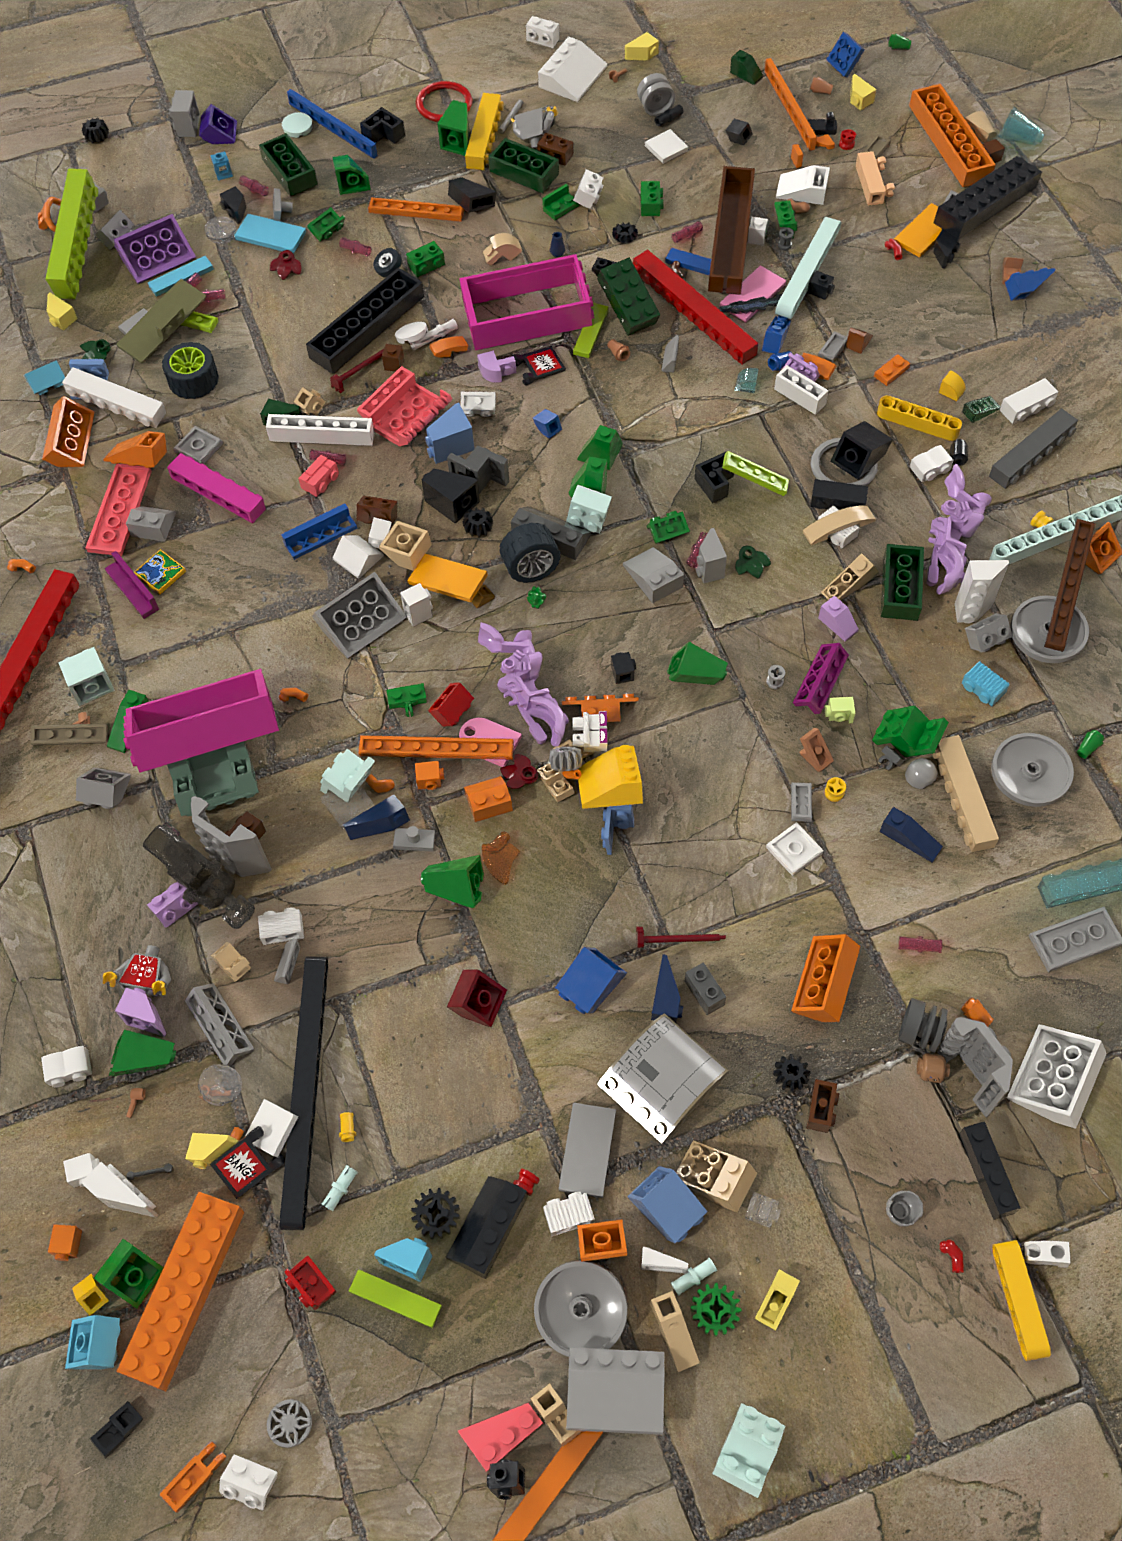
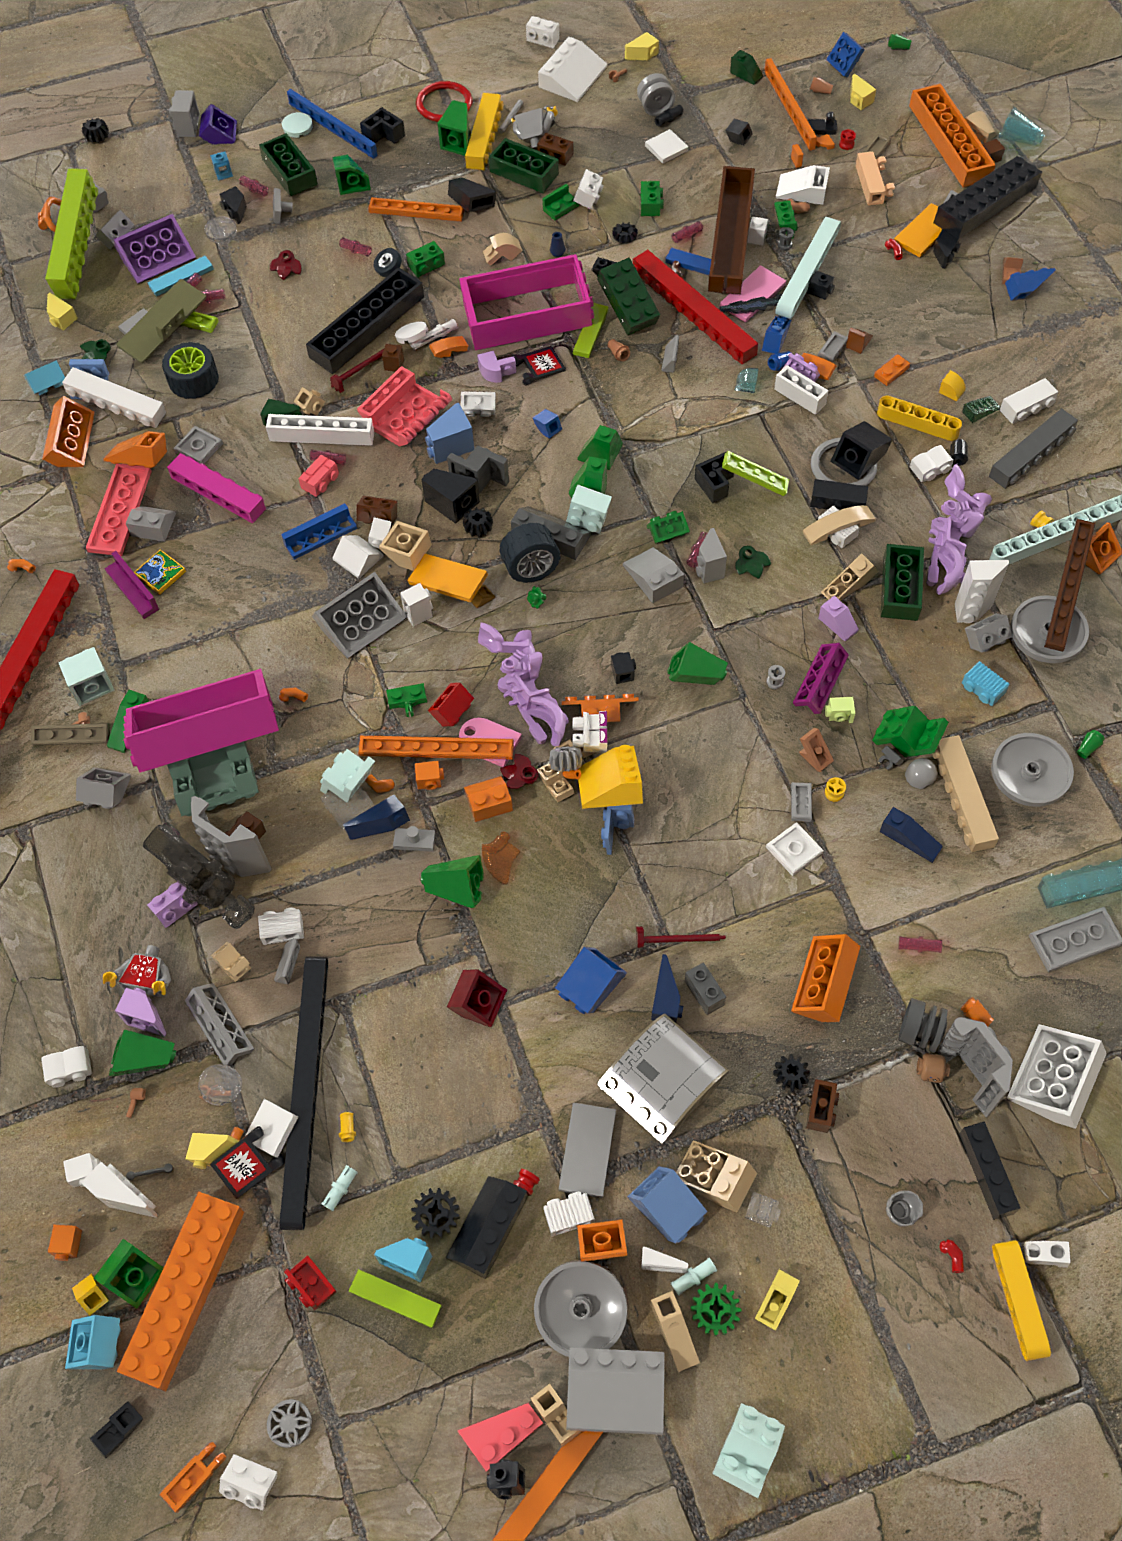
(270, 233): medium azure tile -> none
(326, 224): green bracket -> none

